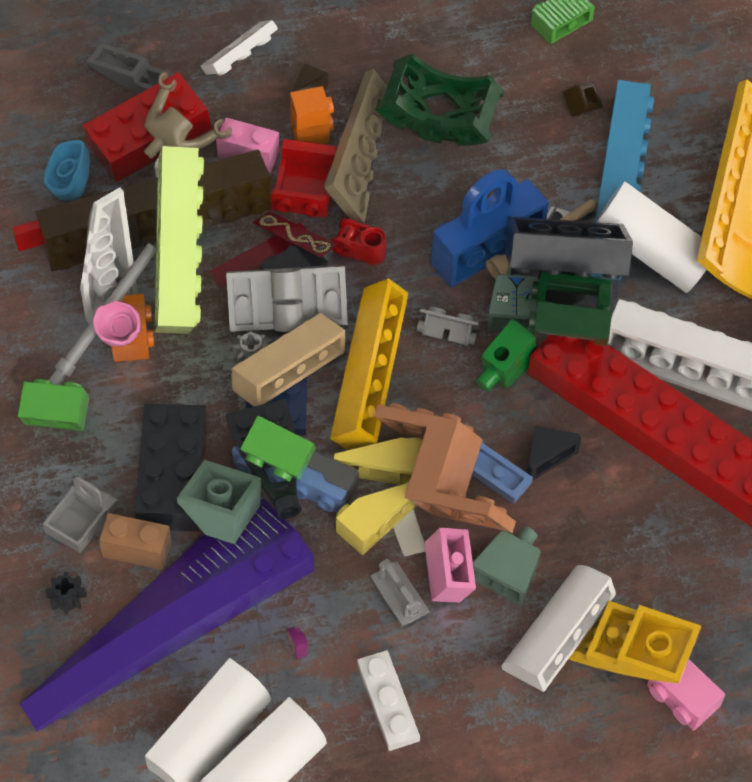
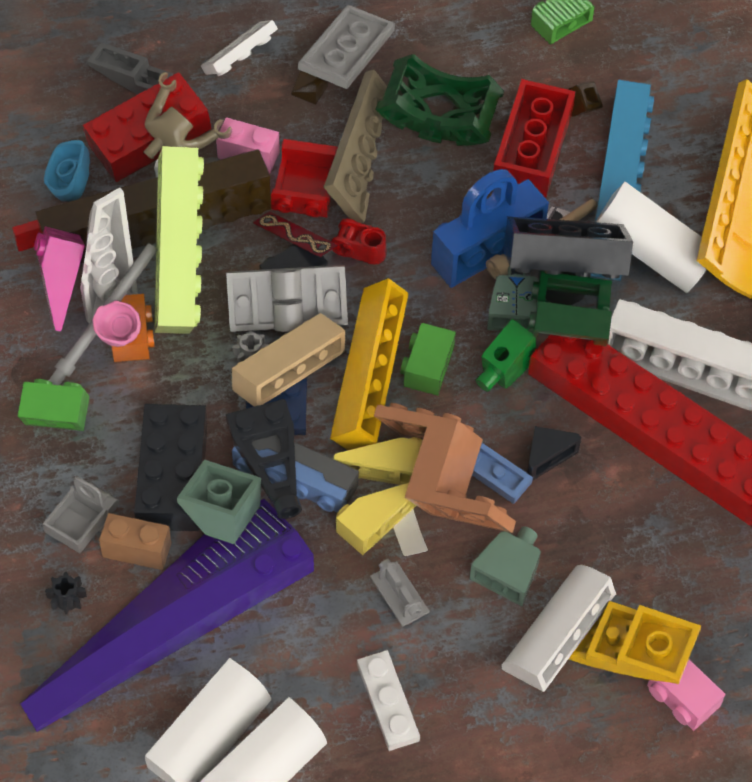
(59, 262): none -> slope
(251, 258): dark red sticker -> none
(278, 449): bright green brick -> none
(298, 642): magenta tile -> none
(311, 115): orange piece -> none
(346, 46): none -> light grey tile
(428, 359): none -> bright green brick
(450, 565): bright pink brick -> none
(459, 326): light grey hinge -> none
(535, 133): none -> red brick

